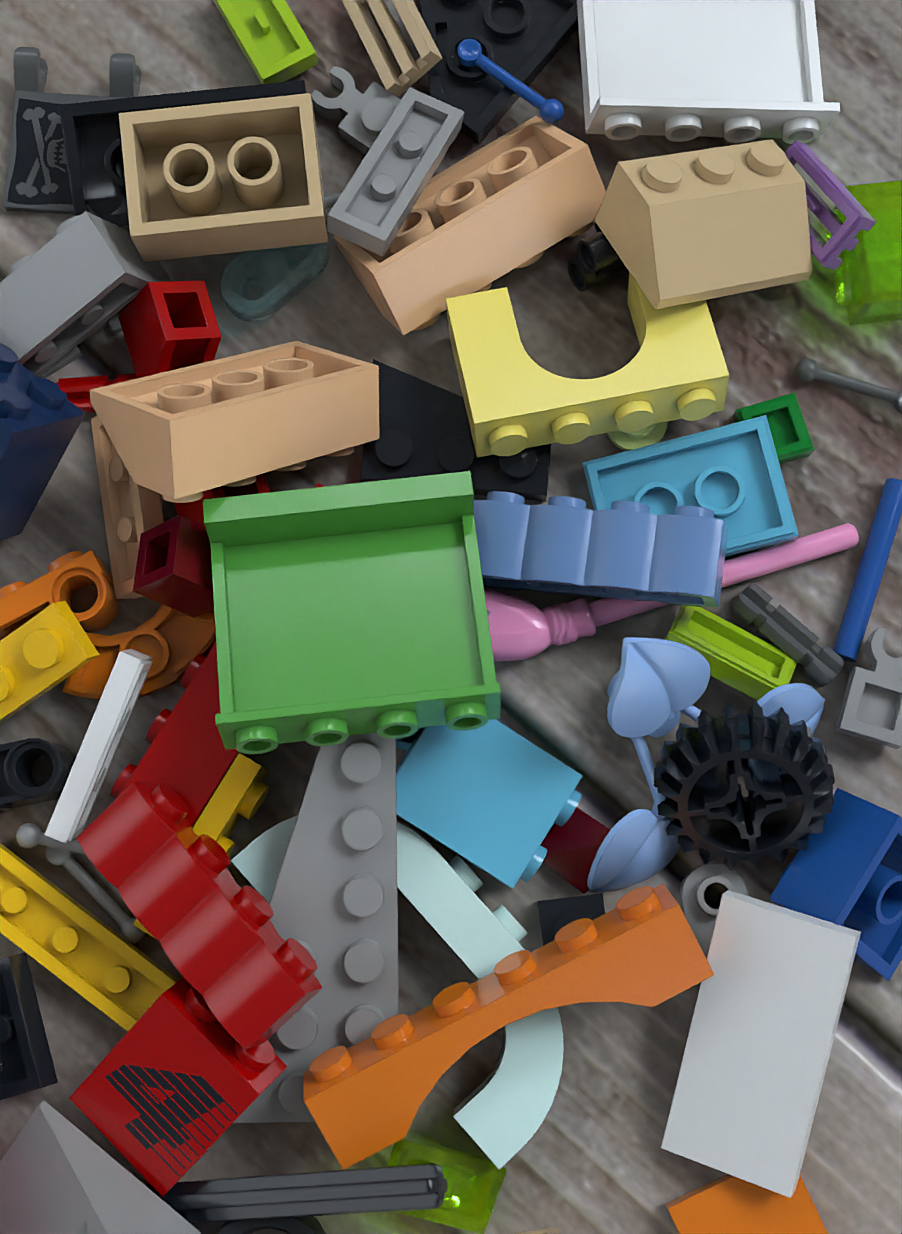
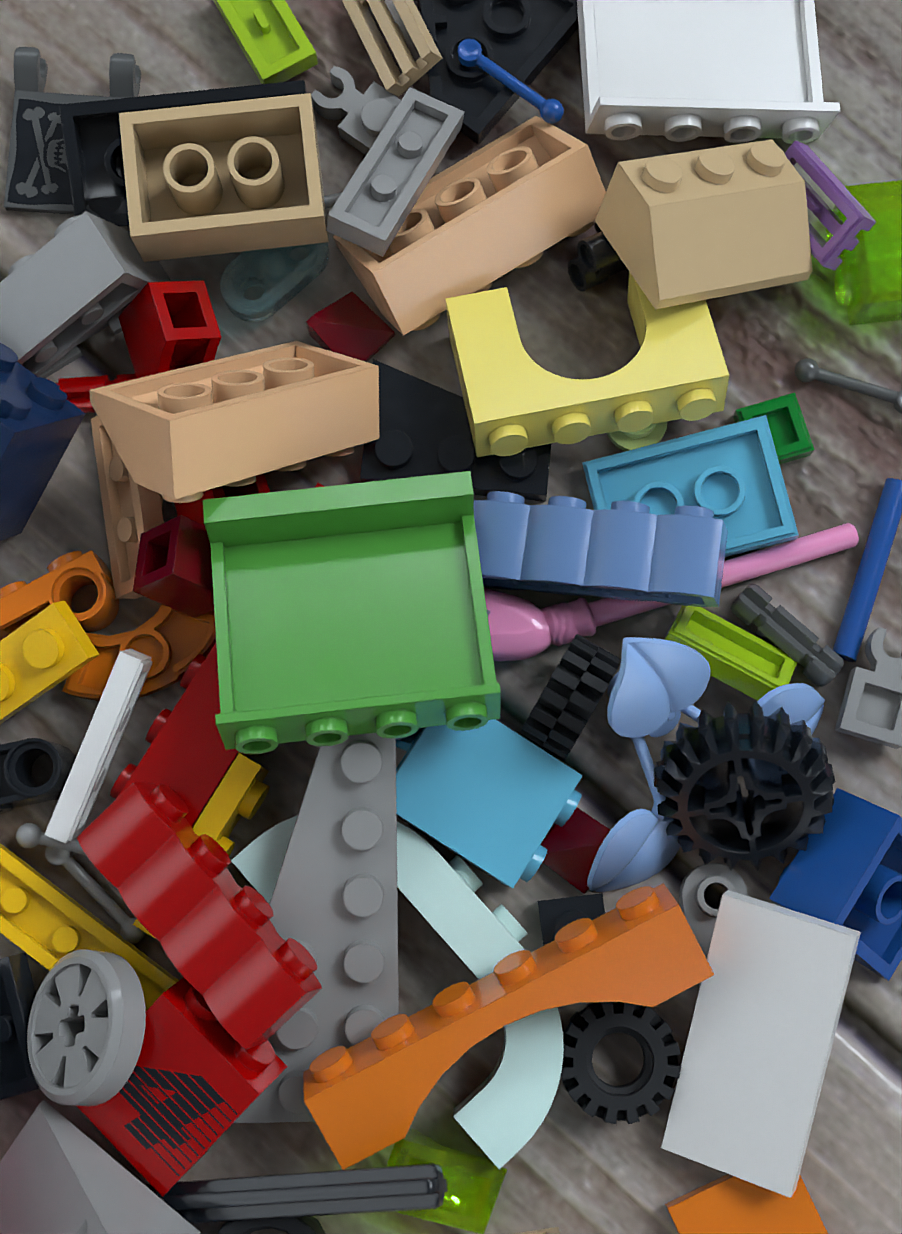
(86, 1028): none -> light grey wheel
(349, 328): none -> dark red slope
(570, 697): none -> black tyre
(647, 1089): none -> black tyre

